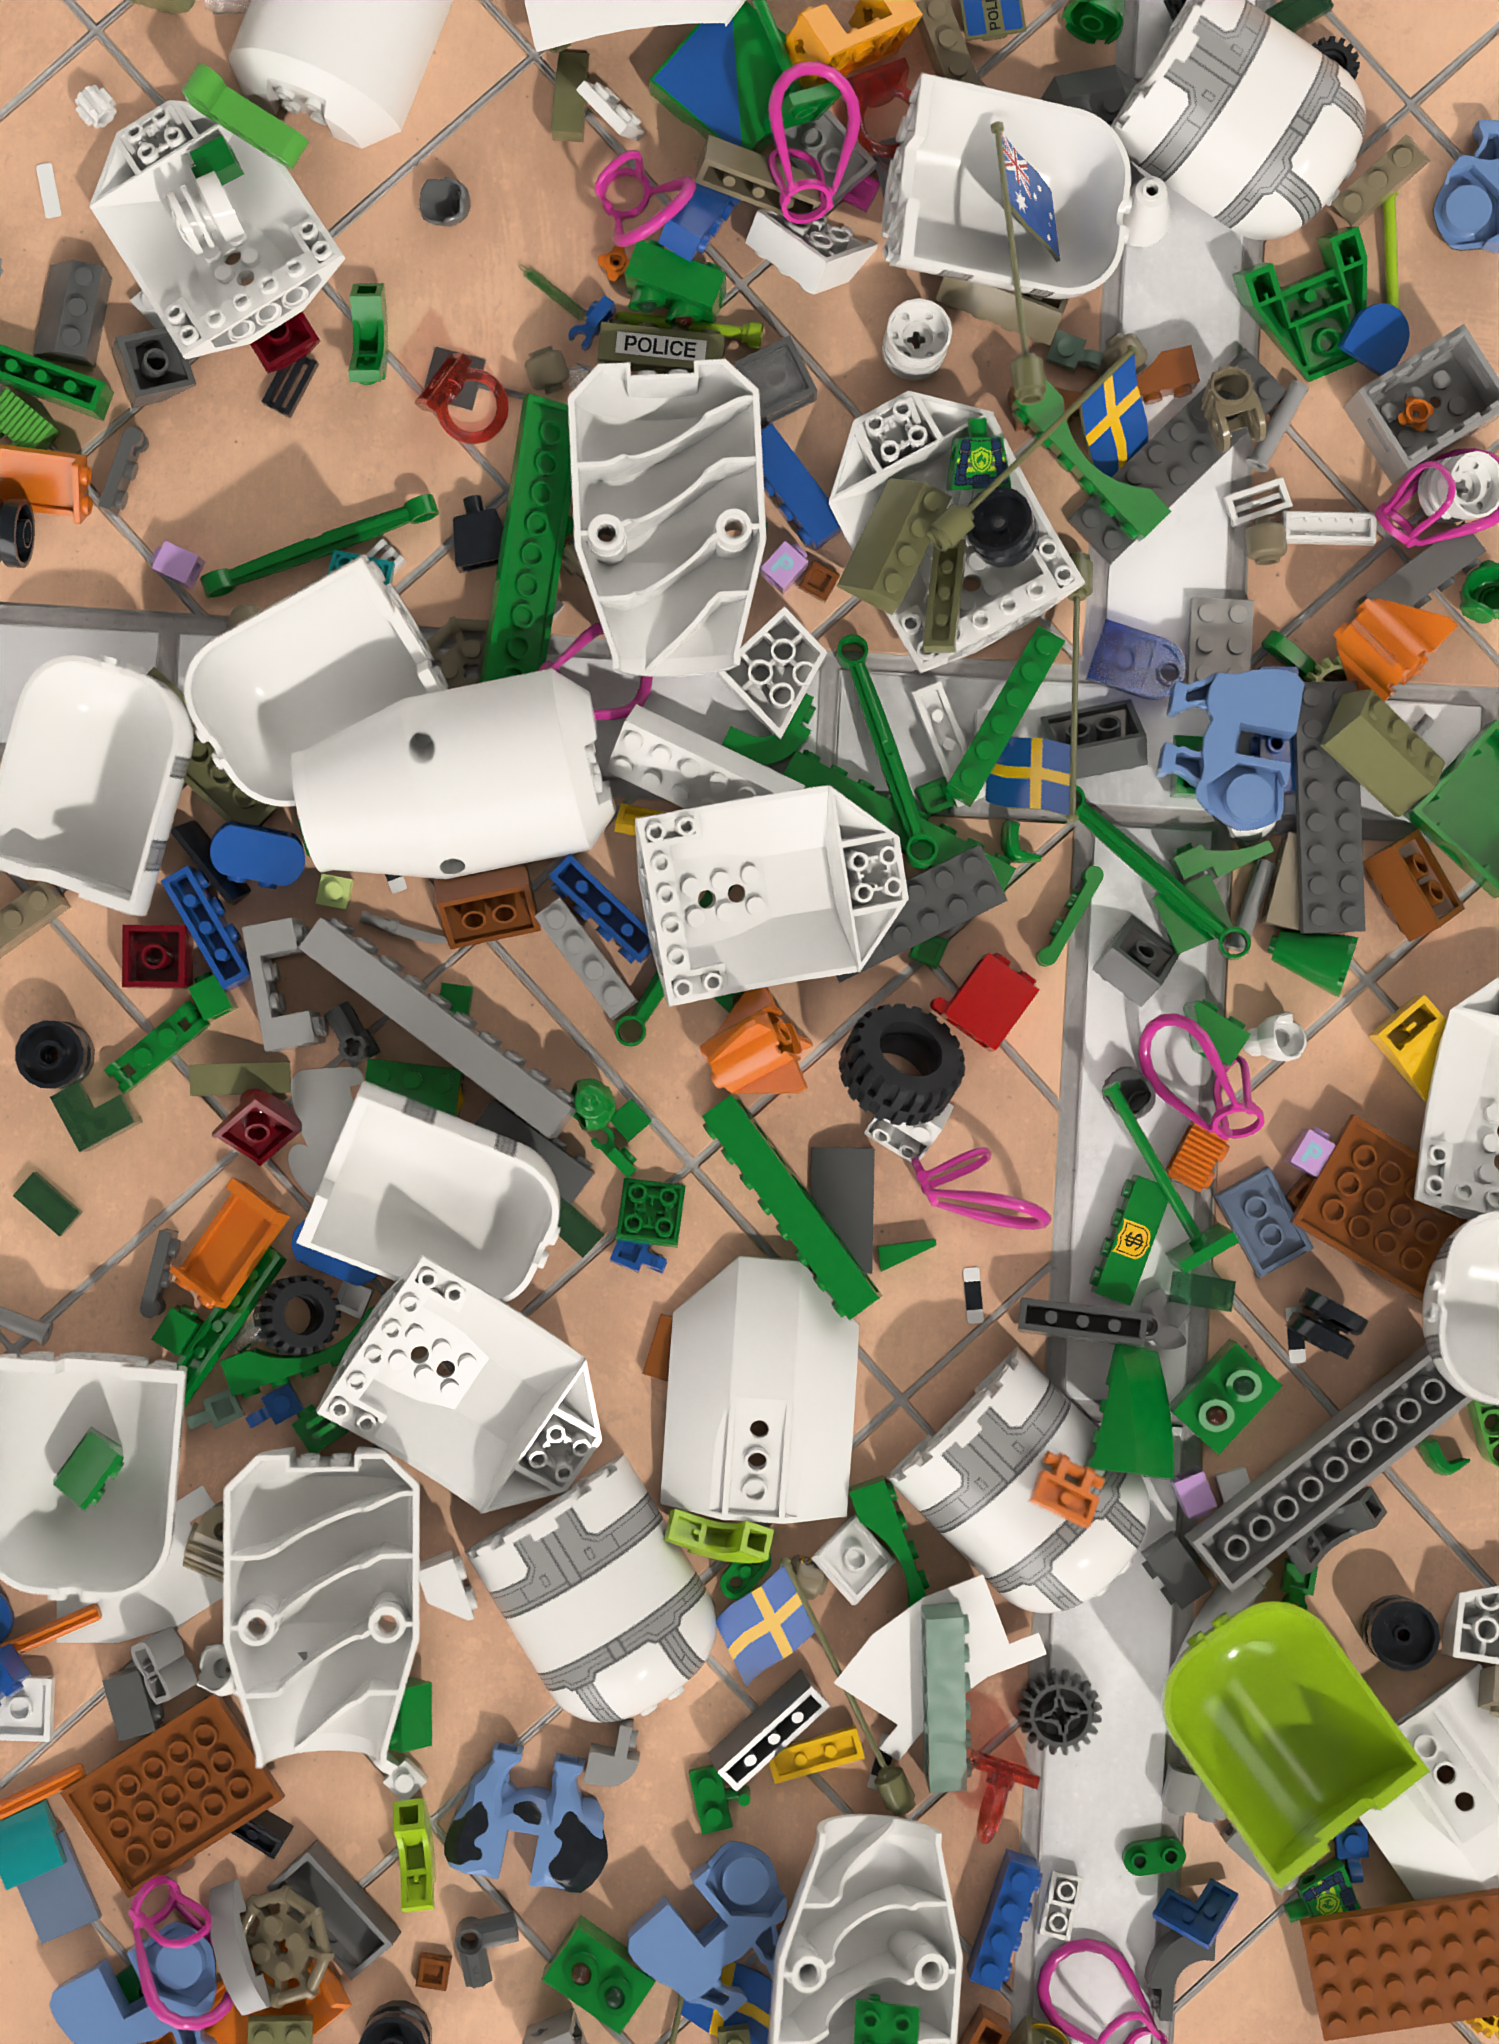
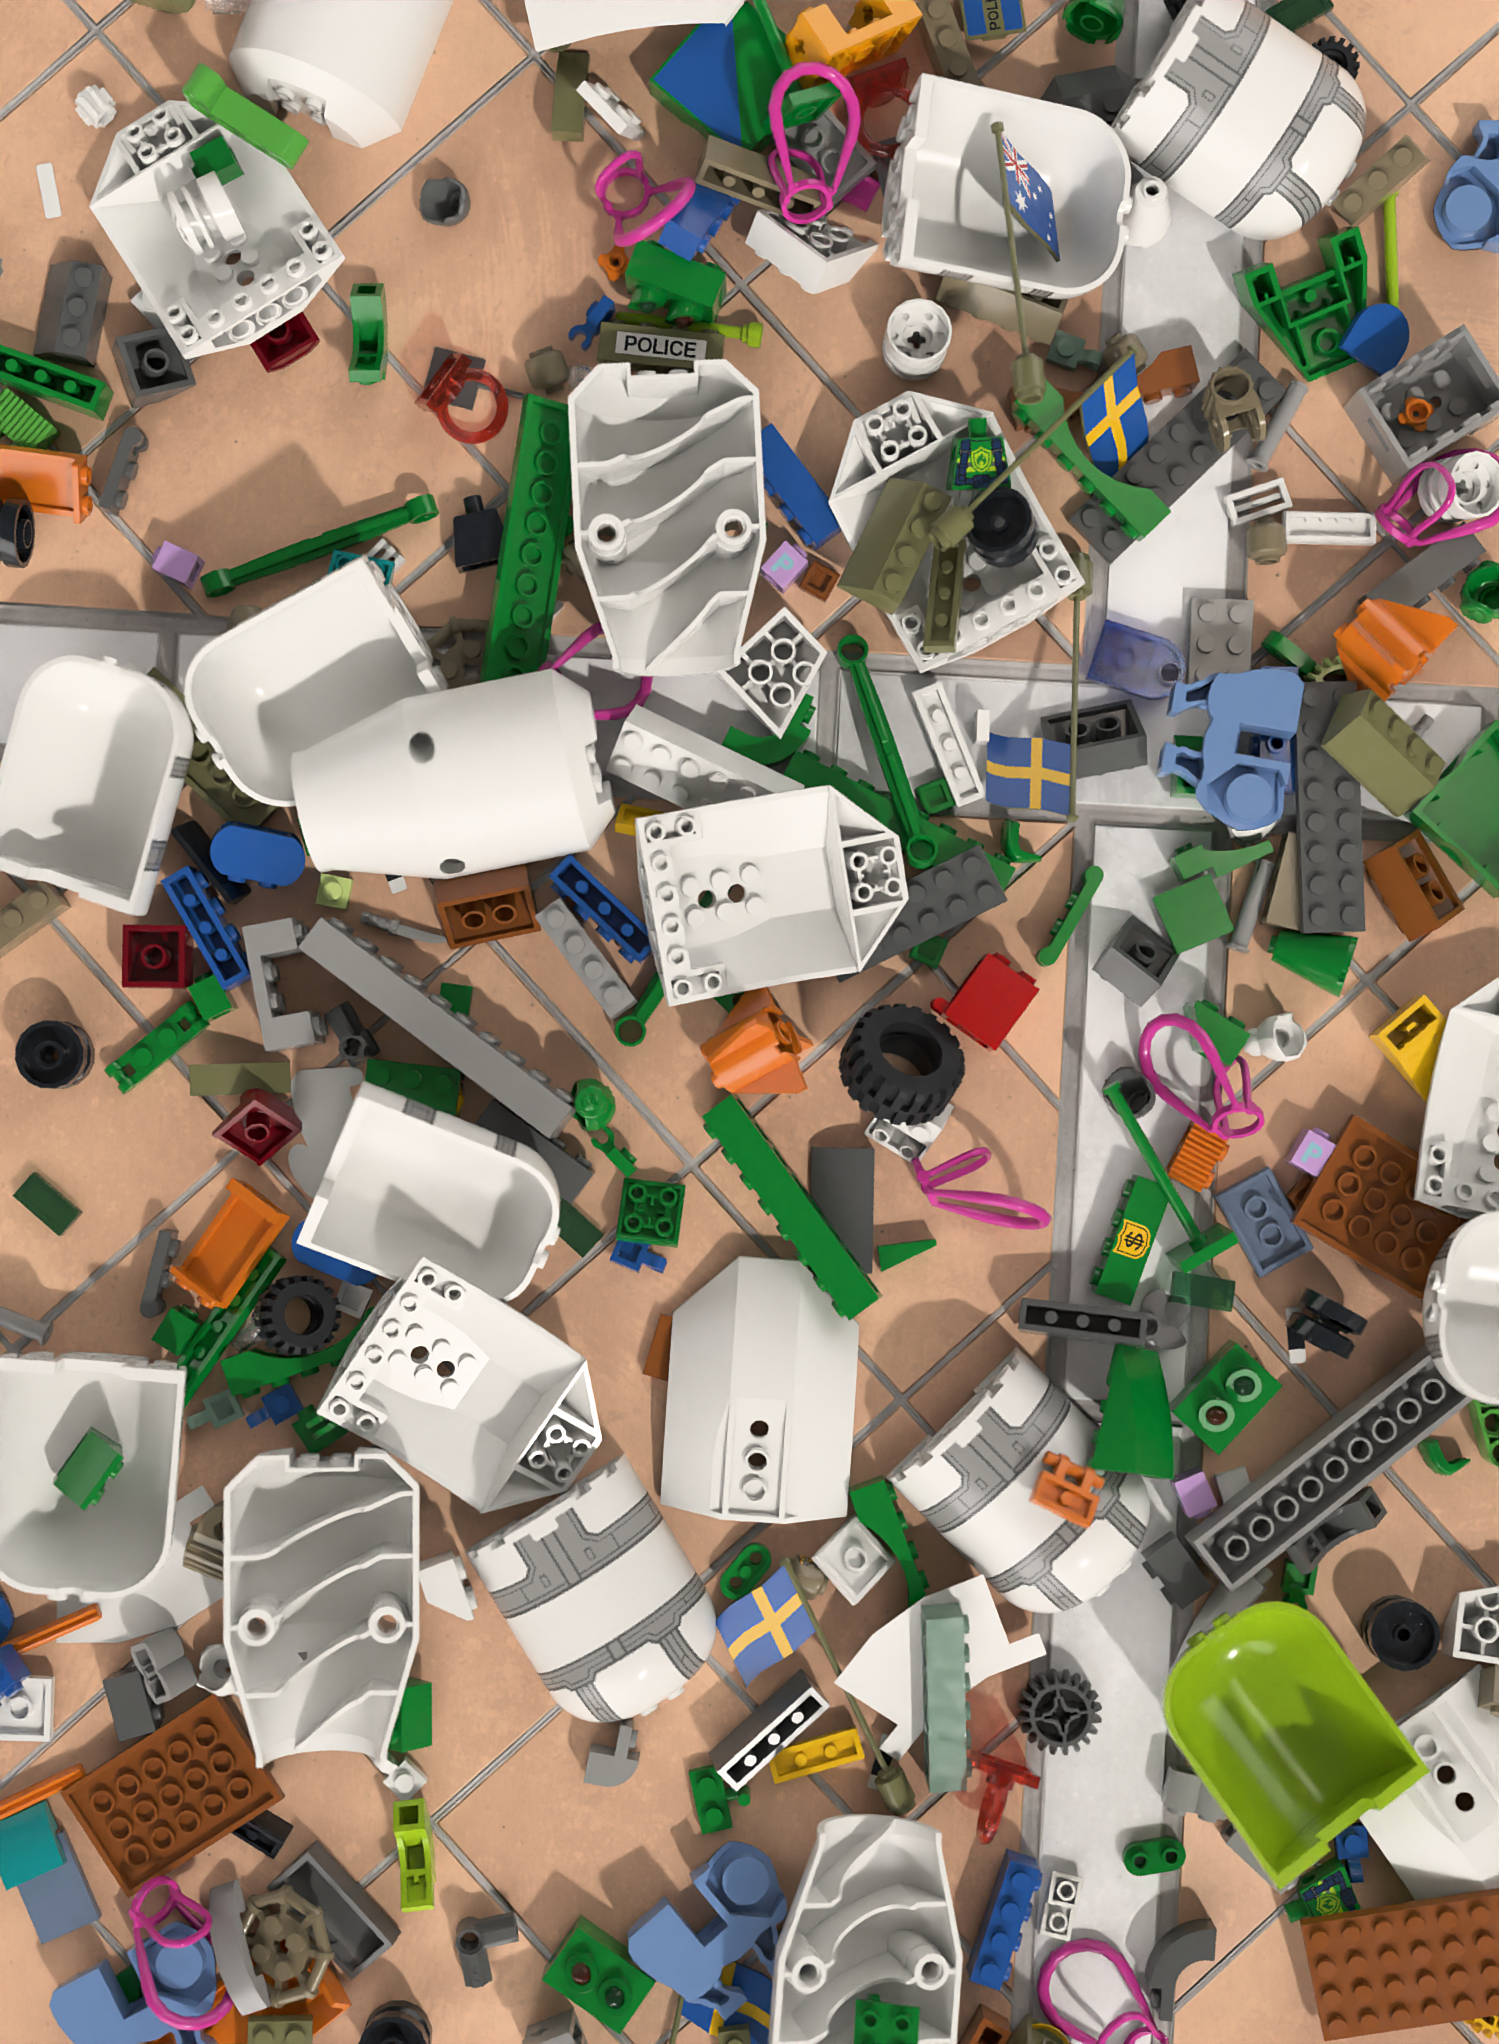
(90, 1125): clear green panel -> none
(298, 393): black tile -> none
(433, 1971): dark orange tile -> none
(553, 293): green piece -> none
(568, 1826): medium blue animal -> none
(630, 1120): green tile -> none
(719, 1540): lime arch -> none
(781, 380): piece -> none
(973, 1295): sticker -> none
(1004, 716): green arch -> none
(1158, 877): green piece -> none
(1197, 1920): blue tile -> none

